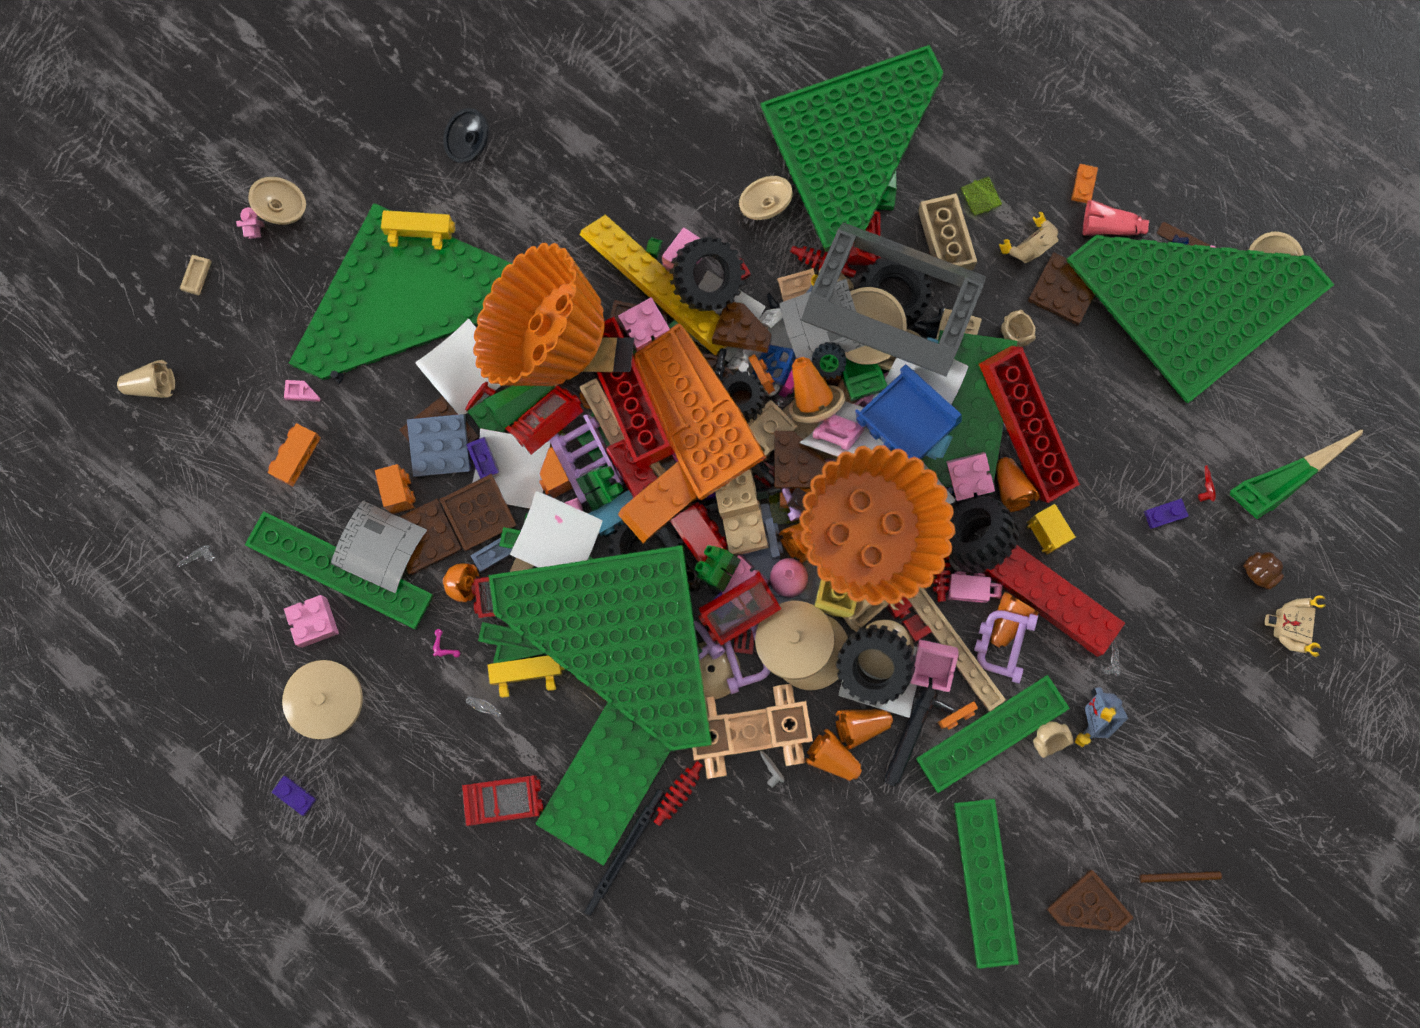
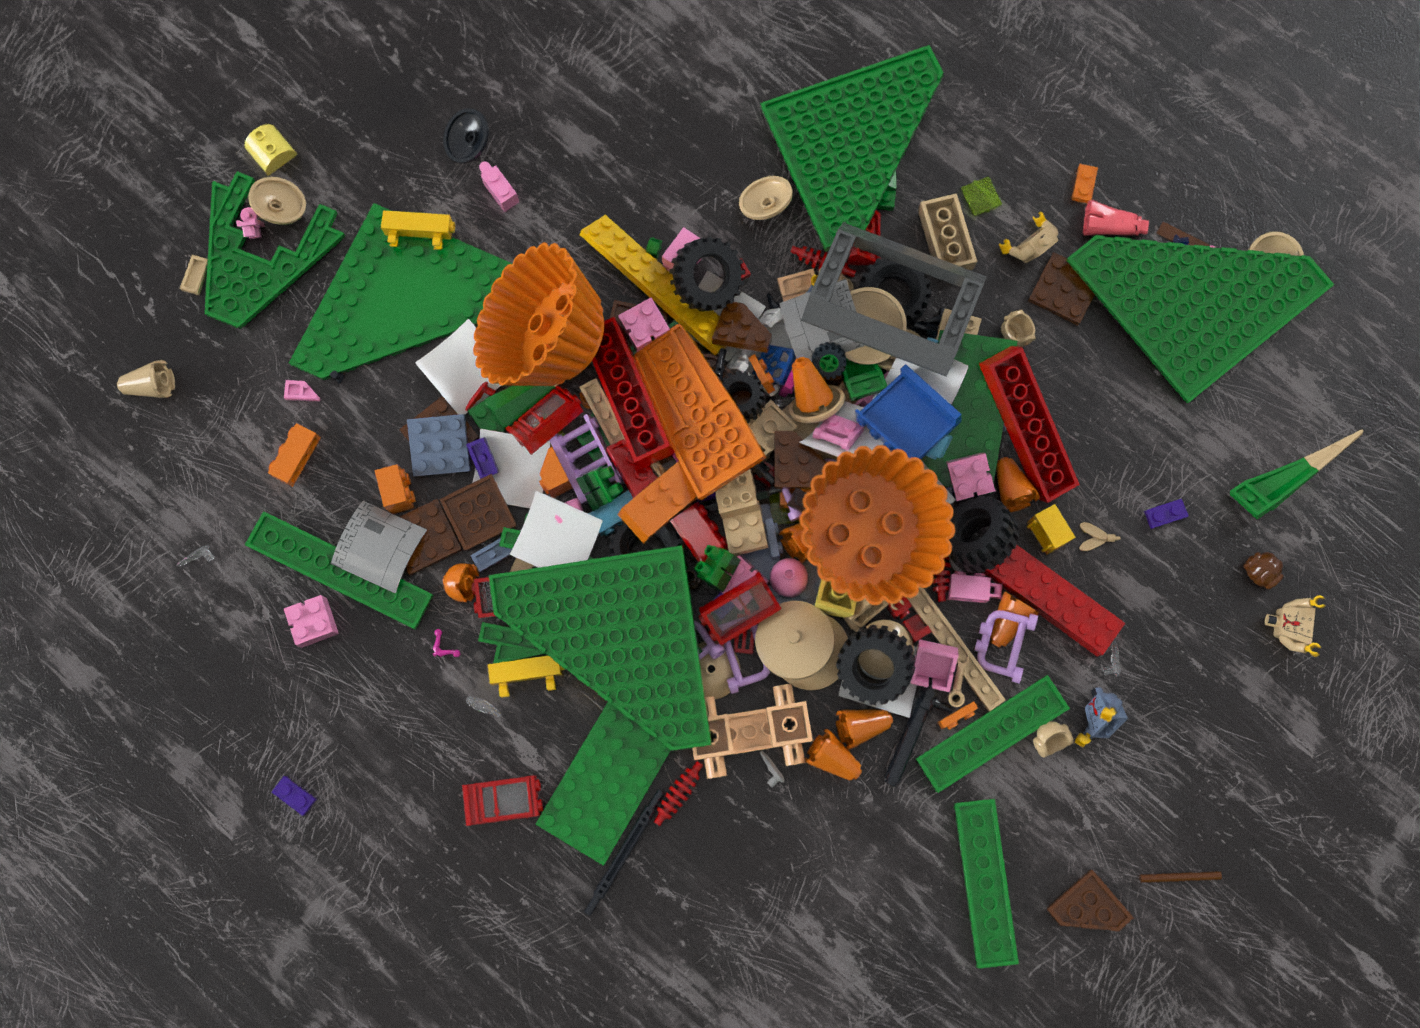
(241, 282): none -> green wing
(269, 148): none -> light yellow brick
(322, 699): tan dish -> none
(498, 186): none -> bright pink brick
(612, 356): sticker -> none
(957, 683): none -> tan brick
(1099, 535): none -> tan piece
(1210, 490): red bar -> none

